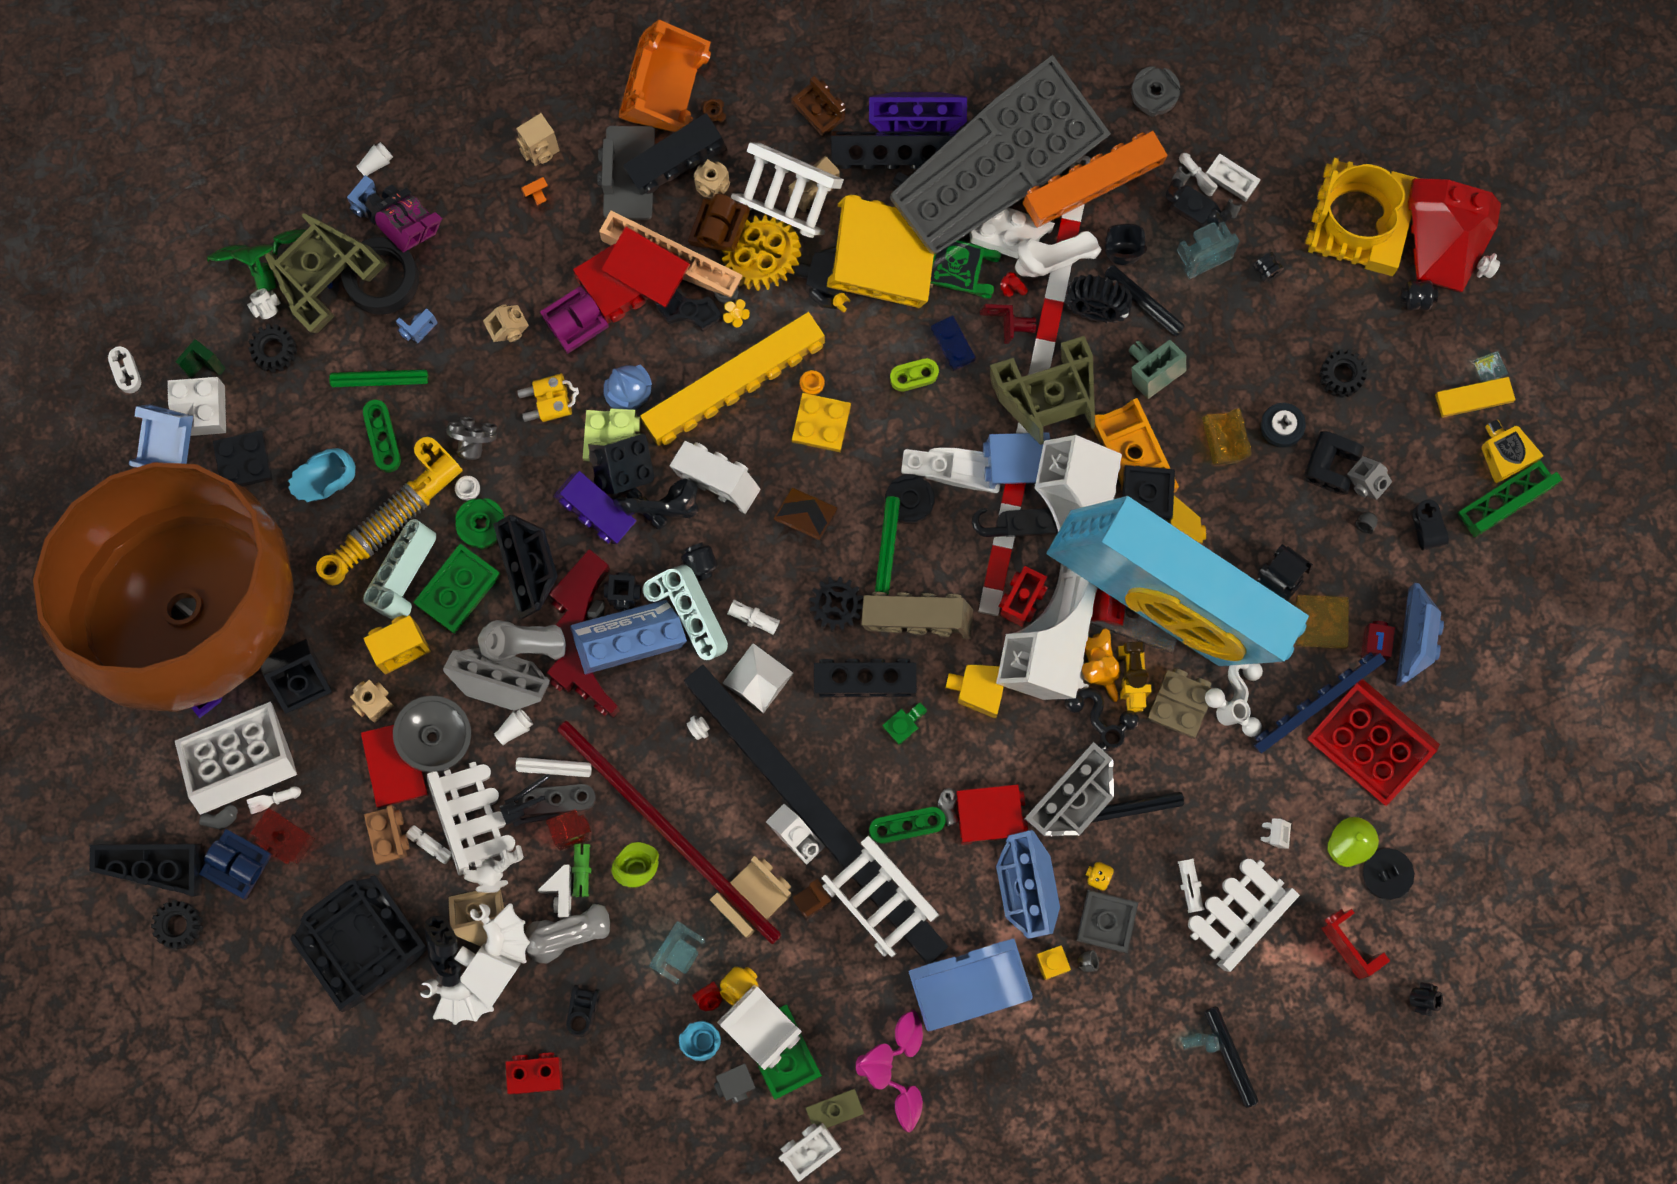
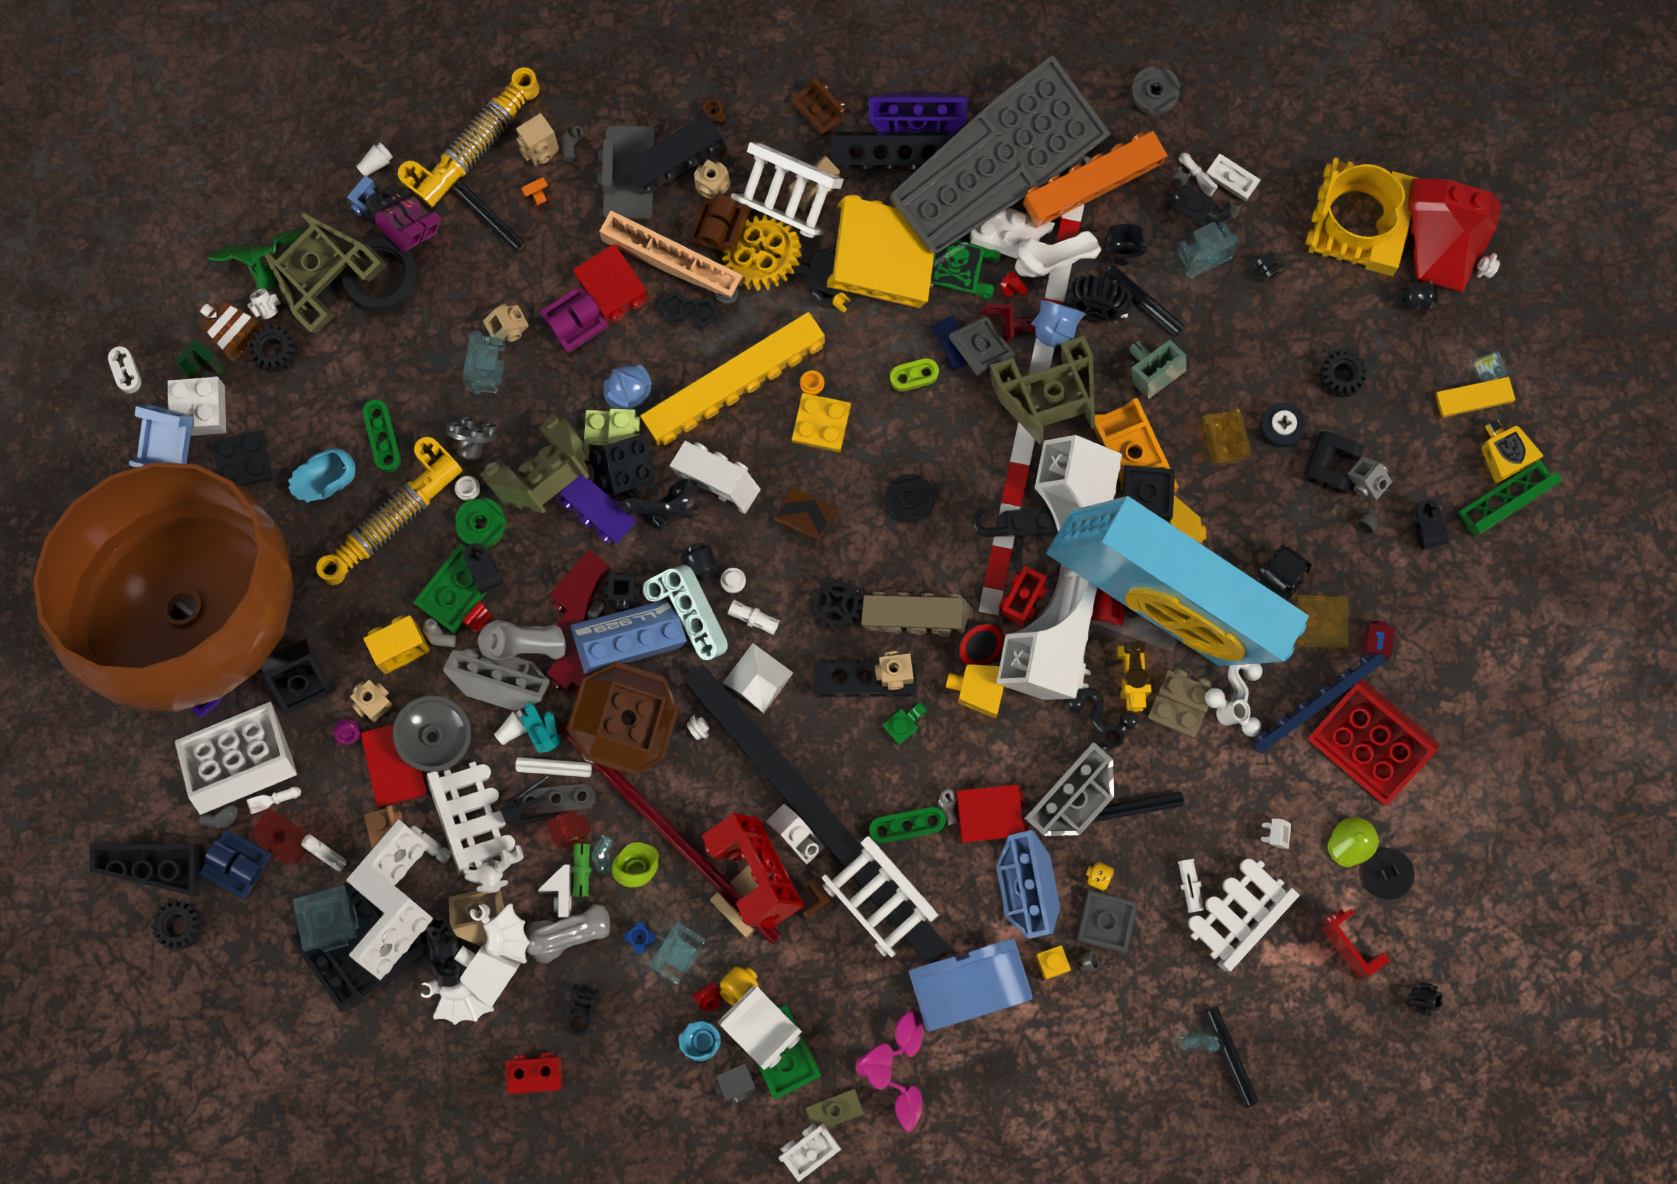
(229, 328): none -> clear orange torso
(324, 852): none -> white axle
(326, 919): none -> clear light blue panel
(346, 731): none -> magenta tile
(378, 378): green axle -> none
(399, 569): light aqua beam -> none
(402, 917): none -> white bracket
(419, 327): medium blue bracket -> none
(435, 635): none -> light grey arm
(473, 142): none -> yellow piece
(477, 617): none -> red plate
(482, 365): none -> clear light blue panel
(484, 571): none -> black piece
(488, 216): none -> black axle
(526, 562): black wedge -> none
(543, 736): none -> teal rock
(544, 474): none -> olive wedge
(551, 398): yellow piece -> none
(569, 140): none -> dark grey arm
(597, 721): none -> reddish brown piece
(600, 856): none -> clear light blue arm
(646, 266): red tile -> none
(647, 937): none -> blue plate
(663, 77): orange windscreen -> none
(733, 580): none -> white plate
(735, 312): yellow plant -> none
(746, 839): none -> red plate
(887, 544): green axle -> none
(901, 663): none -> tan brick
(949, 466): white piece -> none
(980, 644): none -> piece
(981, 345): none -> dark grey plate
(1012, 458): medium blue panel -> none
(1056, 323): none -> medium blue helmet
(1101, 665): light orange animal -> none
(1419, 635): medium blue wedge -> none

